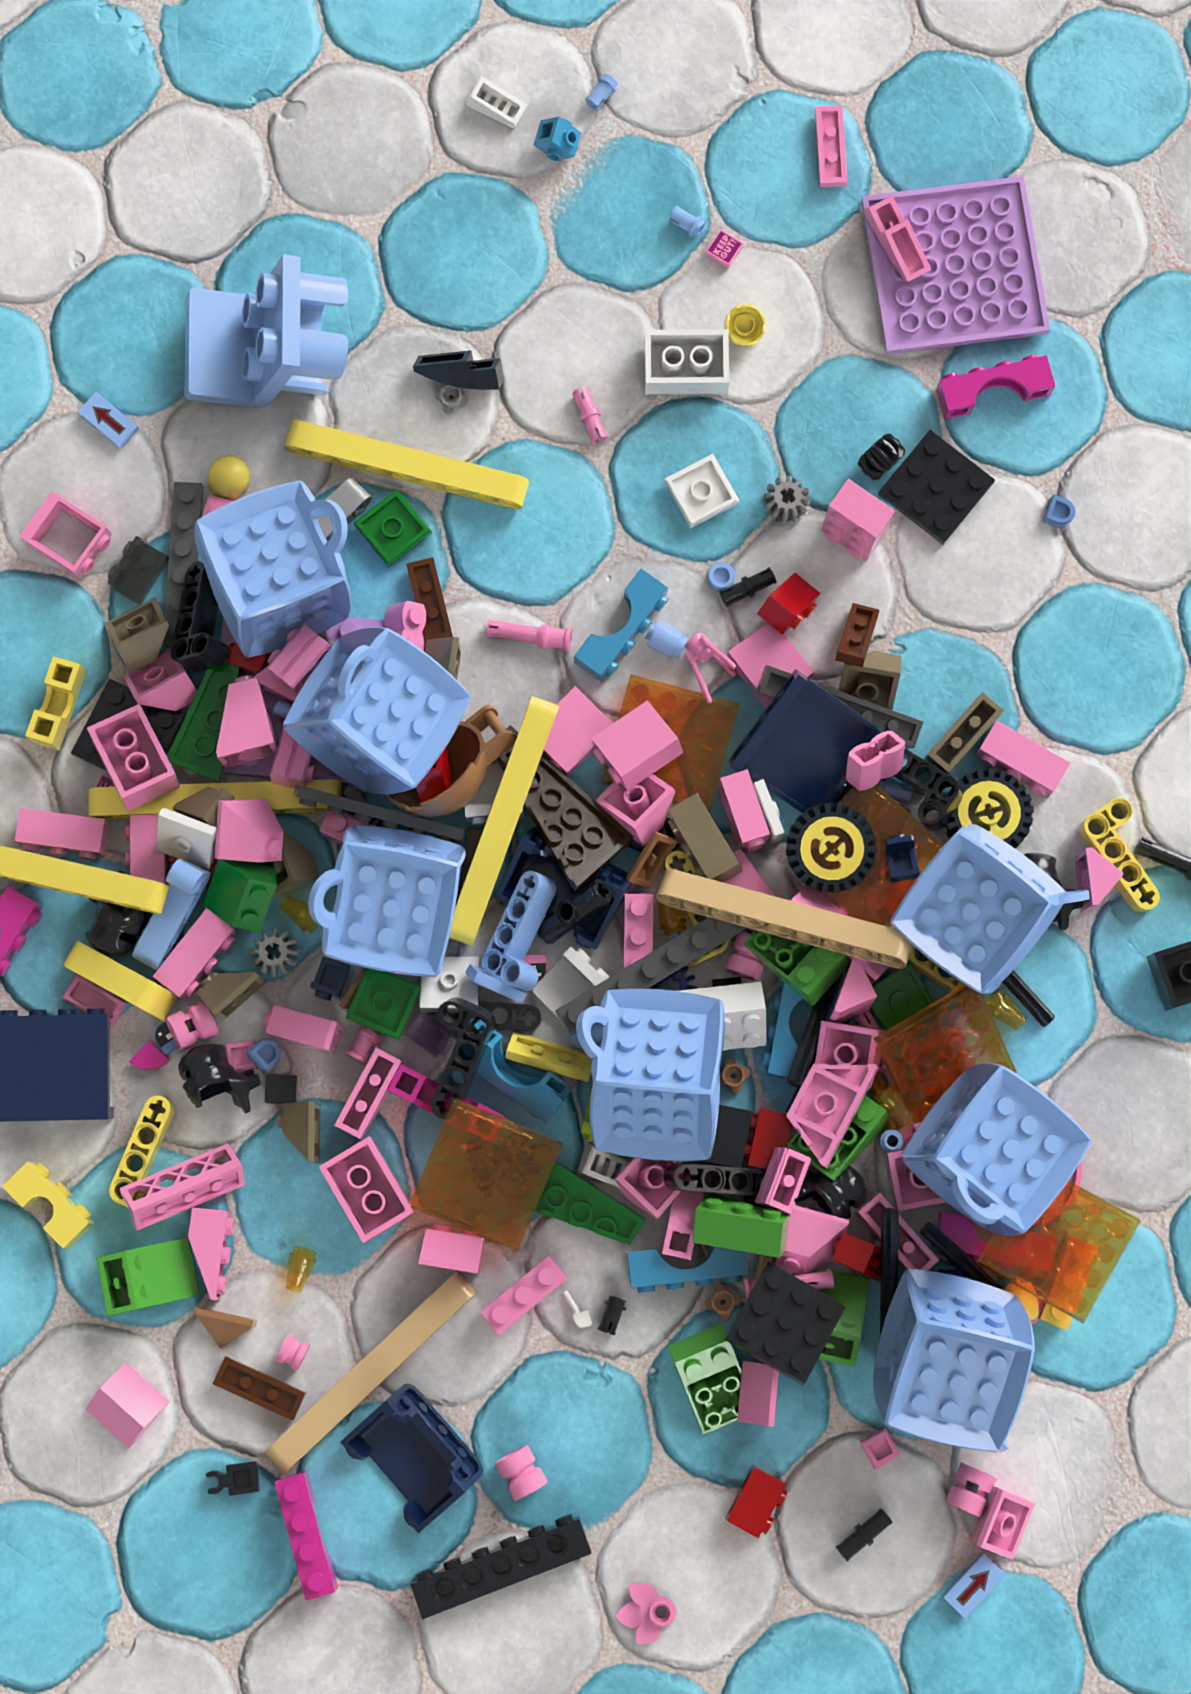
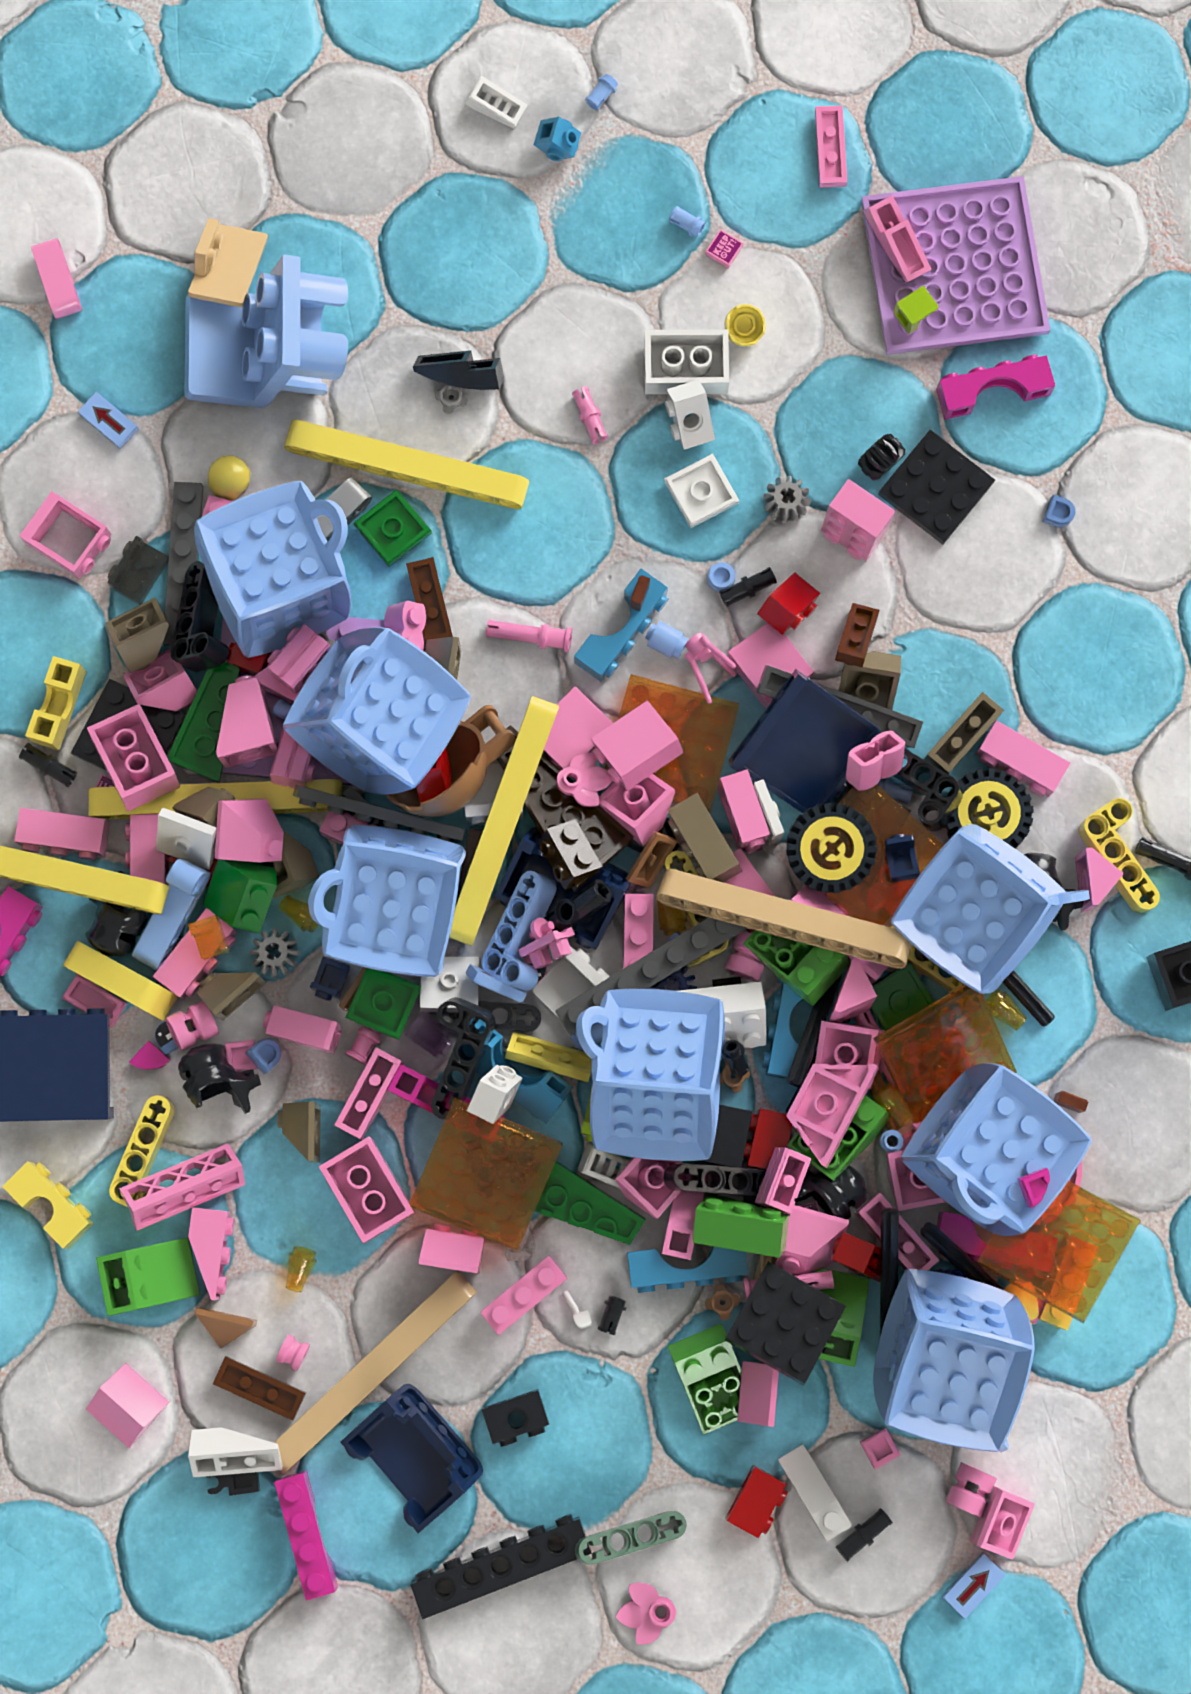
(48, 765): none -> black pin
(56, 278): none -> bright pink beam
(209, 937): none -> clear yellow panel
(226, 263): none -> tan bracket
(230, 1452): none -> white slope
(280, 1088): black slope -> none
(495, 1093): none -> white brick
(497, 1418): none -> black brick
(521, 1473): bright pink wheel -> none
(545, 939): none -> bright pink hips
(569, 853): none -> bracket
(588, 780): none -> bright pink plate
(631, 1540): none -> sand green beam
(640, 593): none -> copper tile
(698, 426): none -> white brick
(733, 1053): none -> black pin
(814, 1493): none -> white slope
(914, 308): none -> lime panel
(1034, 1186): none -> dark pink tile
(1071, 1101): none -> copper tile

